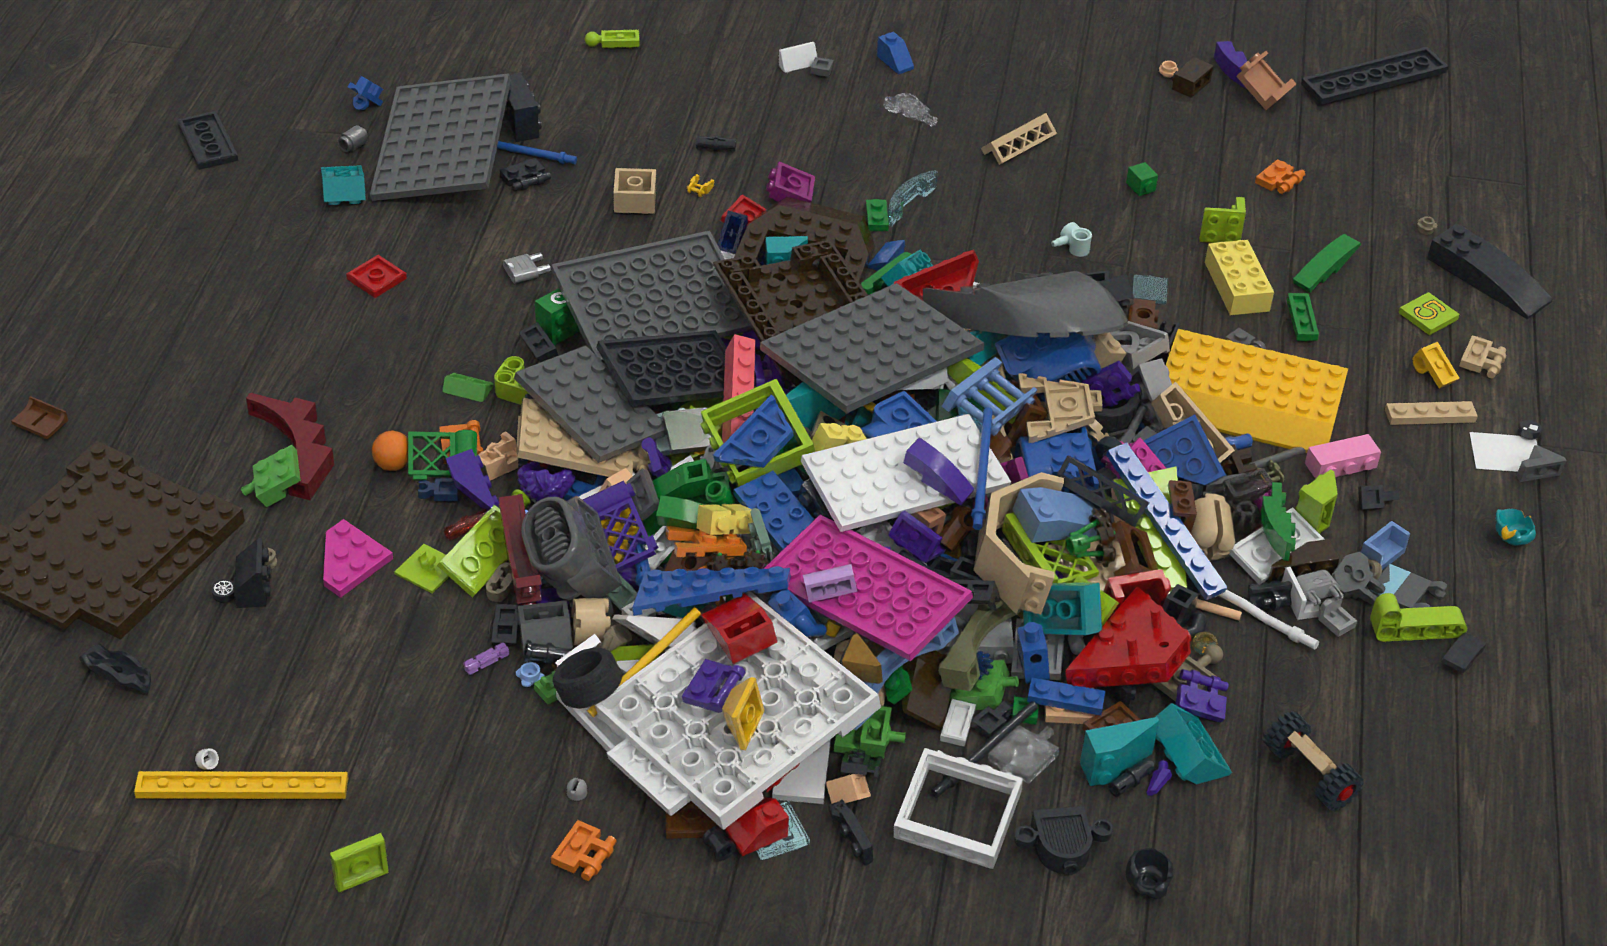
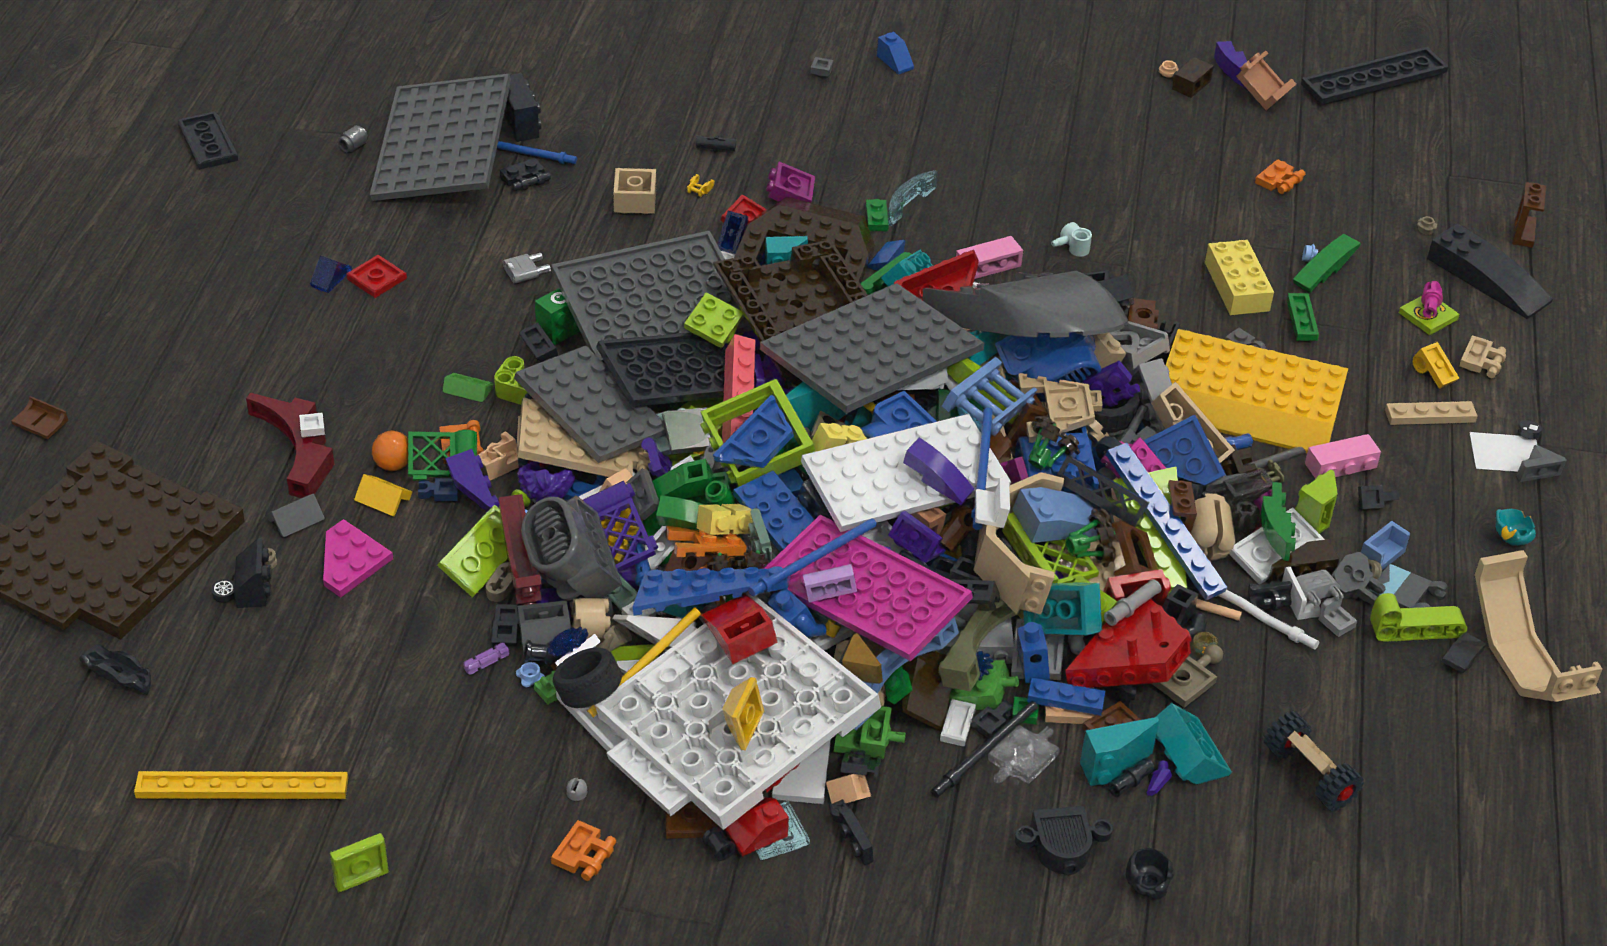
(208, 763): white hinge -> none
(274, 476): bright green plate -> none
(296, 515): none -> dark grey panel
(312, 424): none -> white plate
(328, 274): none -> clear blue slope
(343, 184): teal slope -> none
(366, 91): blue hips -> none
(381, 494): none -> yellow panel
(422, 569): lime piece -> none
(463, 526): clear red pin -> none
(567, 641): none -> clear blue gear
(614, 38): lime plate -> none
(707, 682): dark purple plate -> none
(714, 320): none -> lime plate
(765, 583): none -> blue bar
(797, 57): white slope -> none
(910, 108): clear animal -> none
(947, 842): white window -> none
(993, 507): none -> white panel
(996, 256): none -> bright pink brick
(1016, 134): tan fence -> none
(1046, 428): none -> plant
(1126, 606): none -> light grey pin
(1141, 179): green brick -> none
(1150, 288): clear light blue piece -> none
(1200, 702): dark purple plate -> none
(1223, 224): lime bracket -> none
(1309, 253): none -> light blue plate
(1431, 298): none -> dark pink arm
(1514, 638): none -> tan panel
(1524, 226): none -> reddish brown panel

